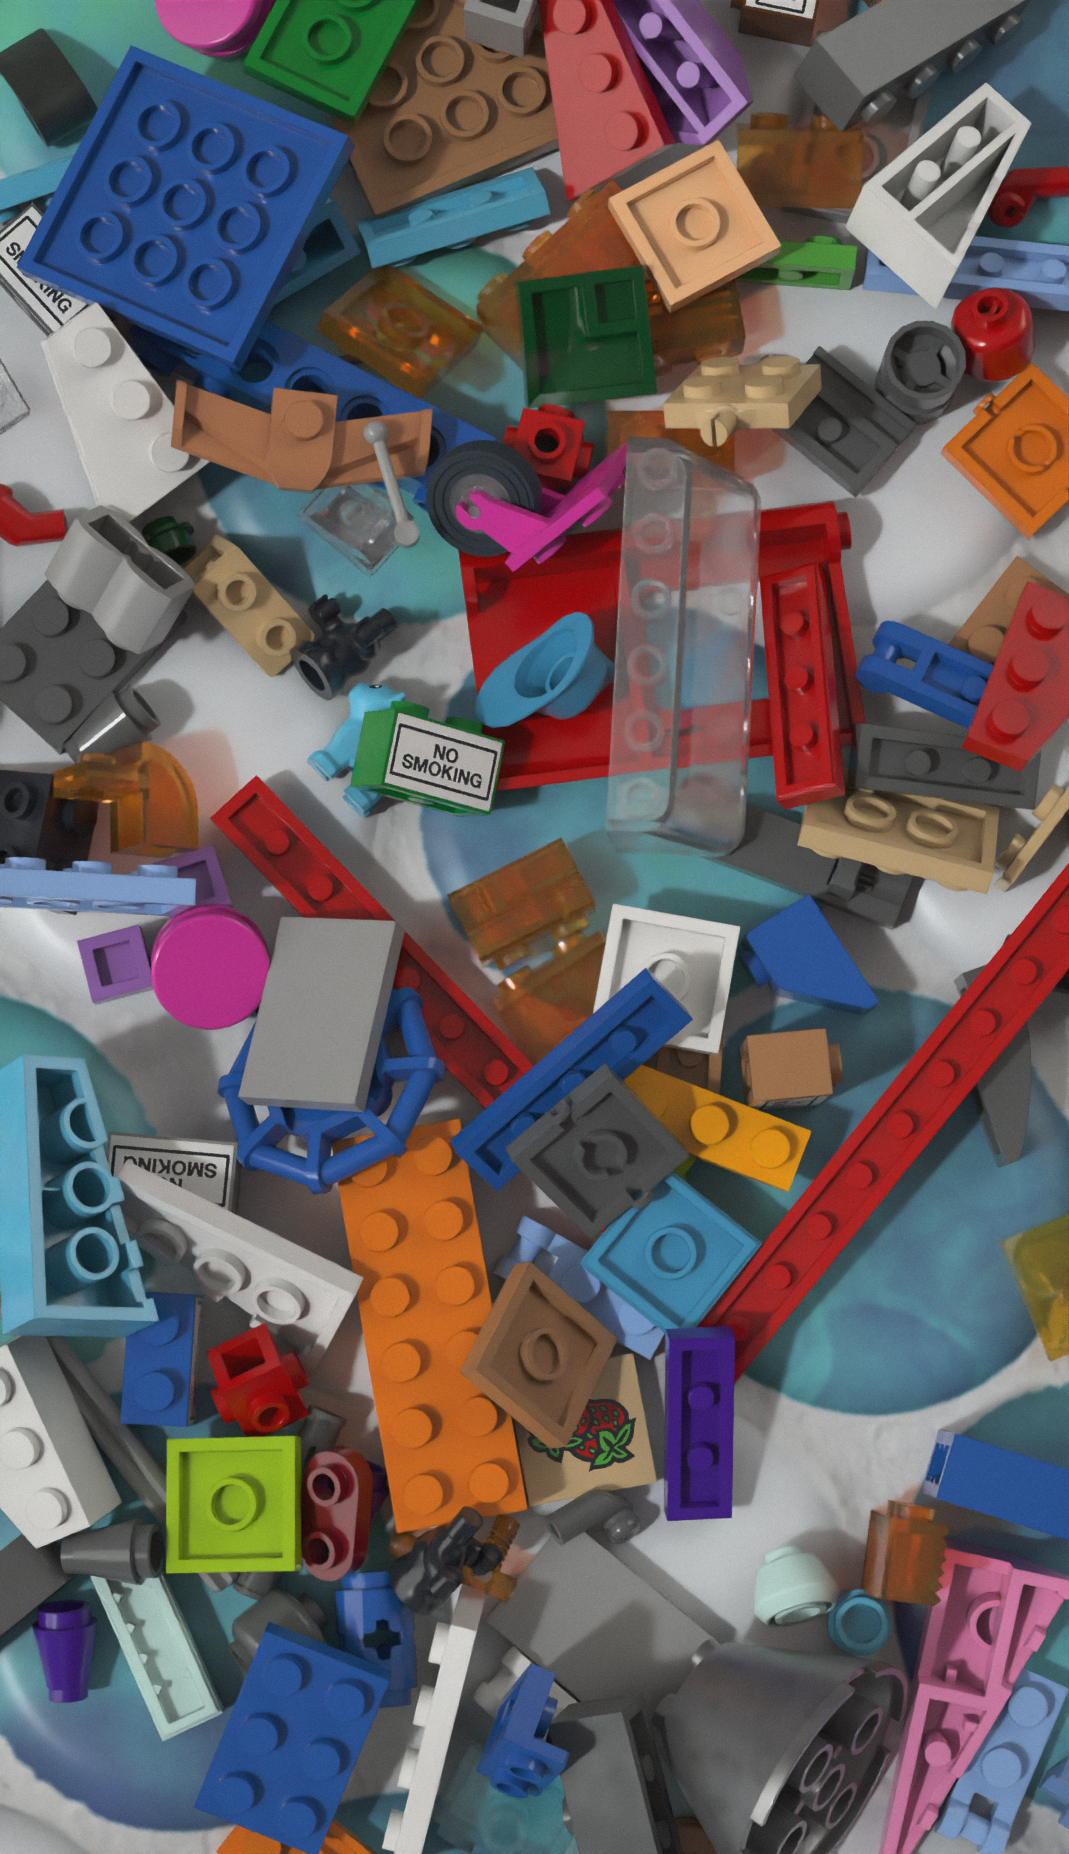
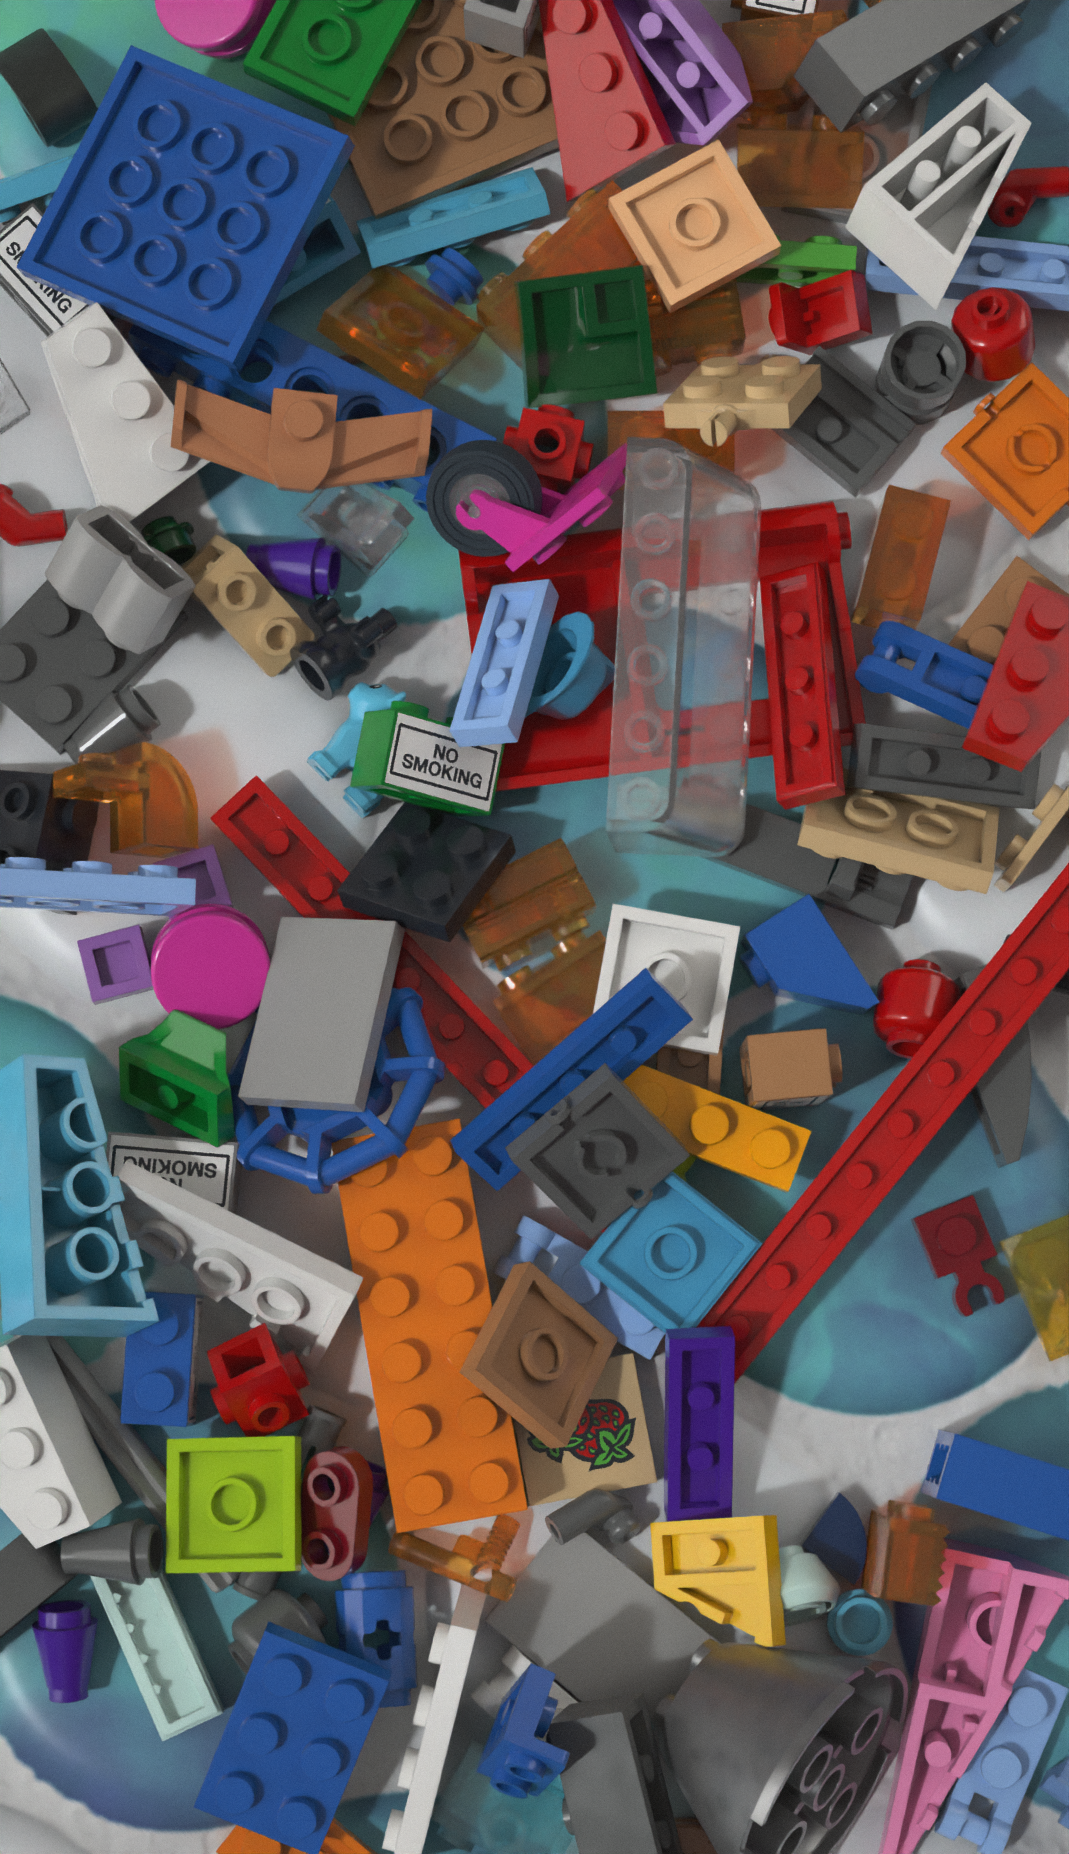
(180, 1077): none -> green slope
(299, 566): none -> dark purple cone
(405, 532): light grey hinge -> none
(427, 871): none -> black plate
(436, 1563): black piece -> none
(453, 277): none -> blue plate
(504, 663): none -> light blue plate
(724, 1570): none -> yellow wing
(773, 53): none -> clear orange slope
(820, 313): none -> red bracket
(839, 1539): none -> dark blue tile
(900, 558): none -> clear orange brick
(912, 1005): none -> red head
(956, 1243): none -> dark red plate

